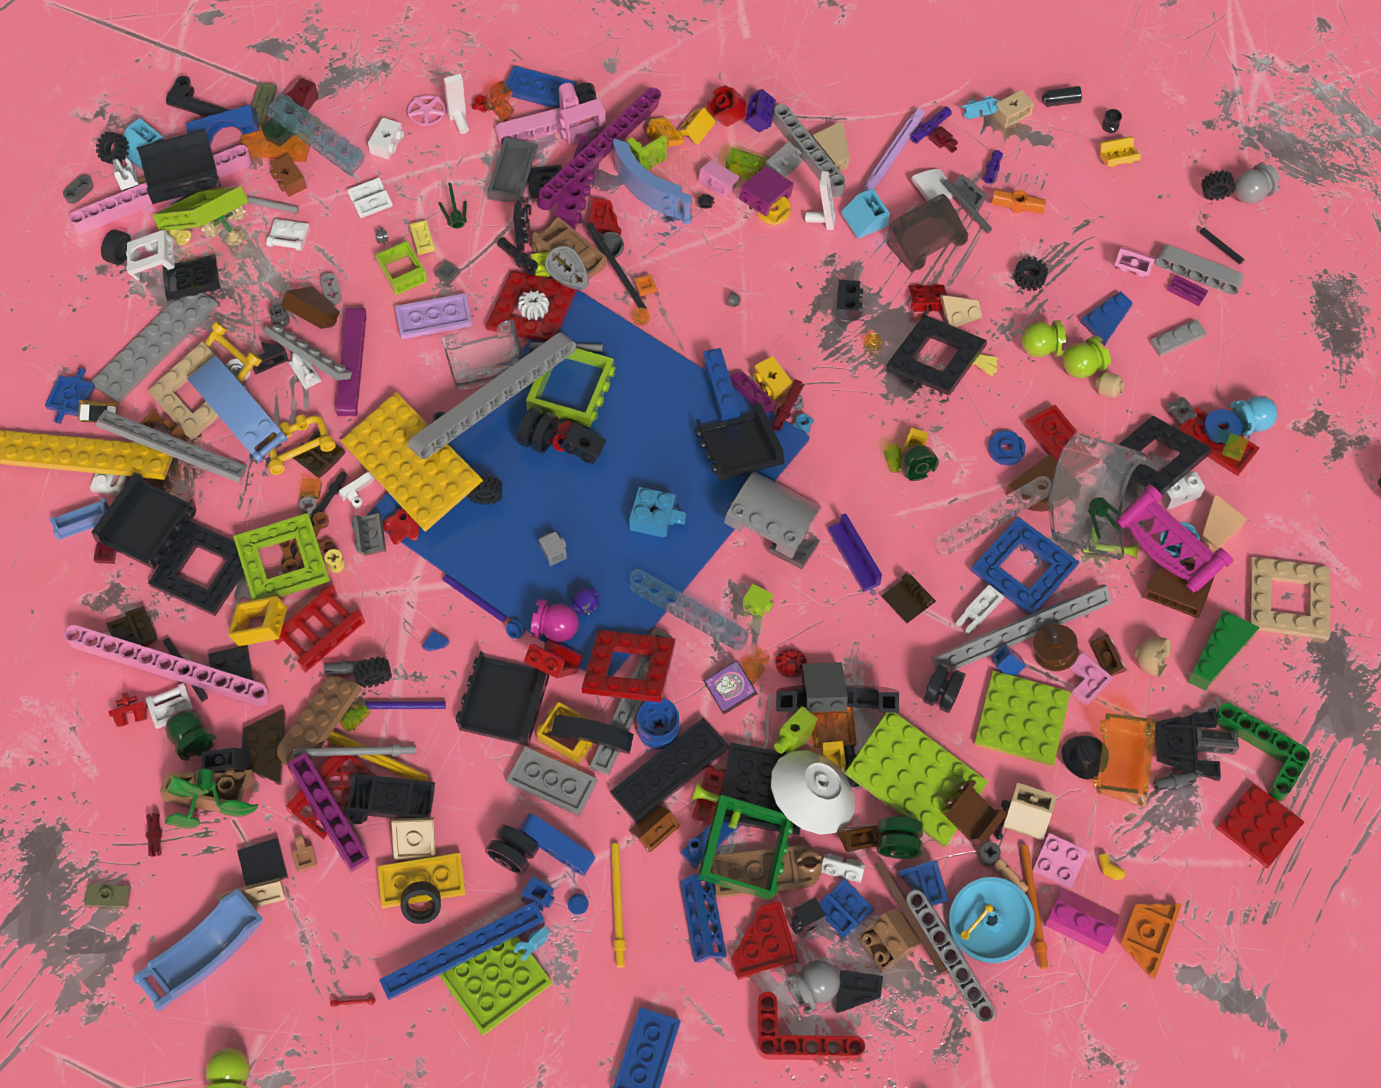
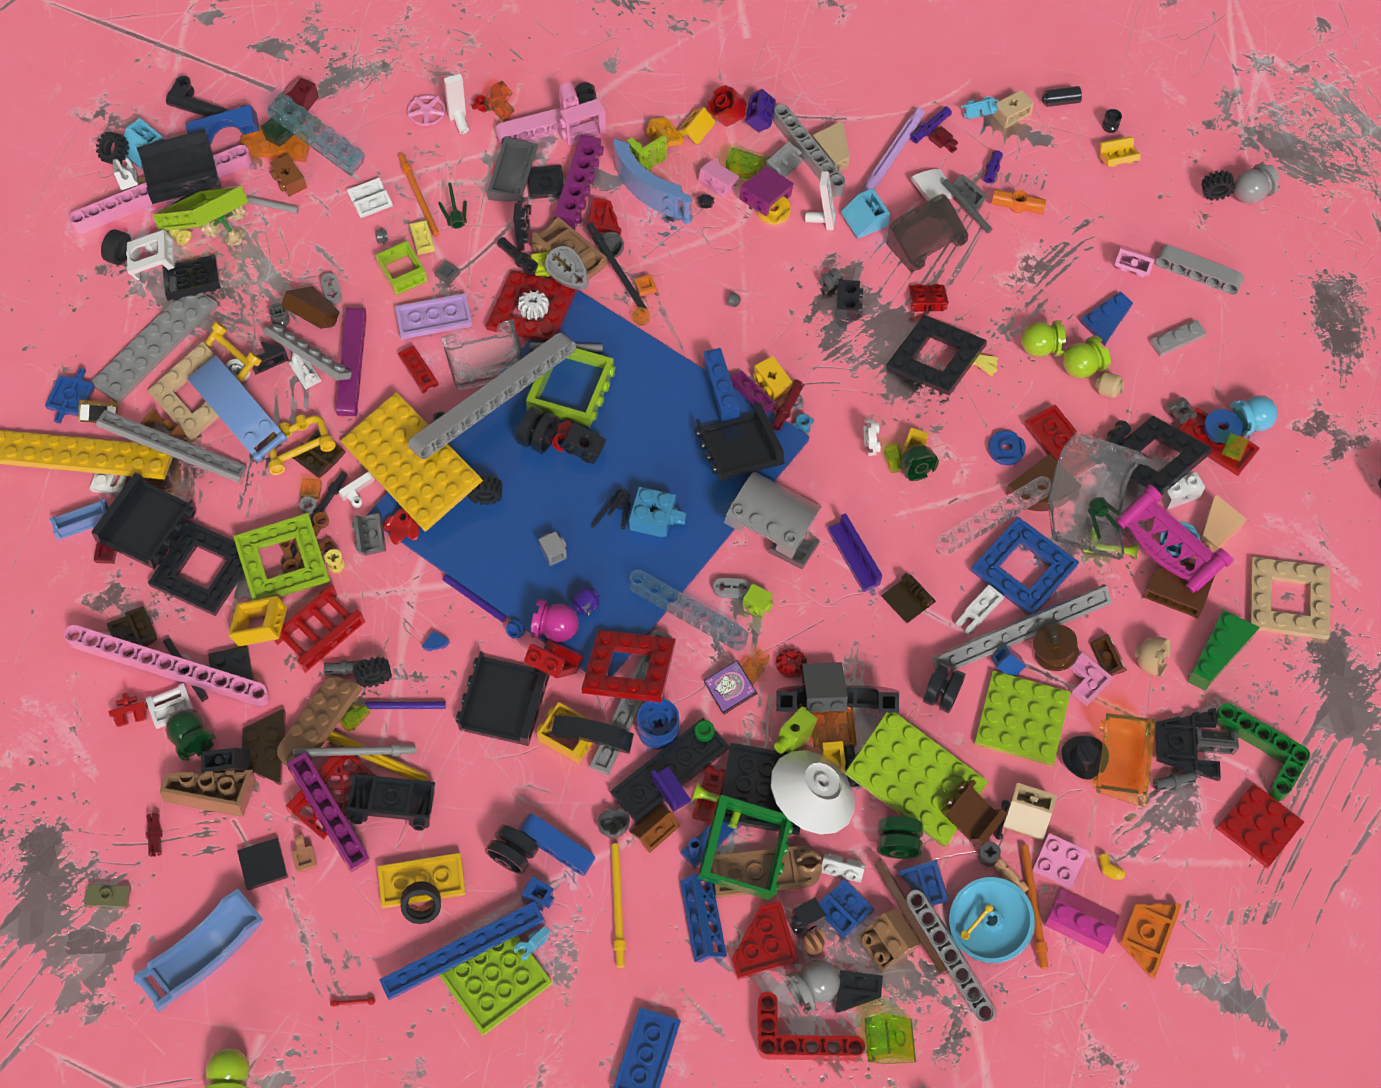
(78, 189): dark grey beam -> none
(202, 785): green plant -> none
(260, 893): tan plate -> none
(263, 98): olive plate -> none
(288, 230): white plate -> none
(386, 138): white brick -> none
(407, 170): none -> orange bar
(413, 838): tan tile -> none
(417, 369): none -> red plate
(536, 86): blue plate -> none
(552, 781): light grey plate -> none
(578, 904): blue plate -> none
(598, 149): magenta beam -> none
(613, 823): none -> dark grey hair
(618, 501): none -> black plant
(670, 788): none -> dark purple panel
(704, 730): none -> green tile
(731, 588): none -> light grey beam
(814, 942): none -> nougat arm
(830, 279): none -> dark grey wheel
(858, 837): reddish brown slope -> none
(870, 438): none -> white plate
(872, 341): clear yellow plate -> none
(889, 1039): none -> clear neon green slope
(960, 310): tan wing -> none
(1030, 265): black tyre -> none
(1116, 435): none -> black pin
(1189, 288): magenta tile -> none
(1222, 246): black bar -> none

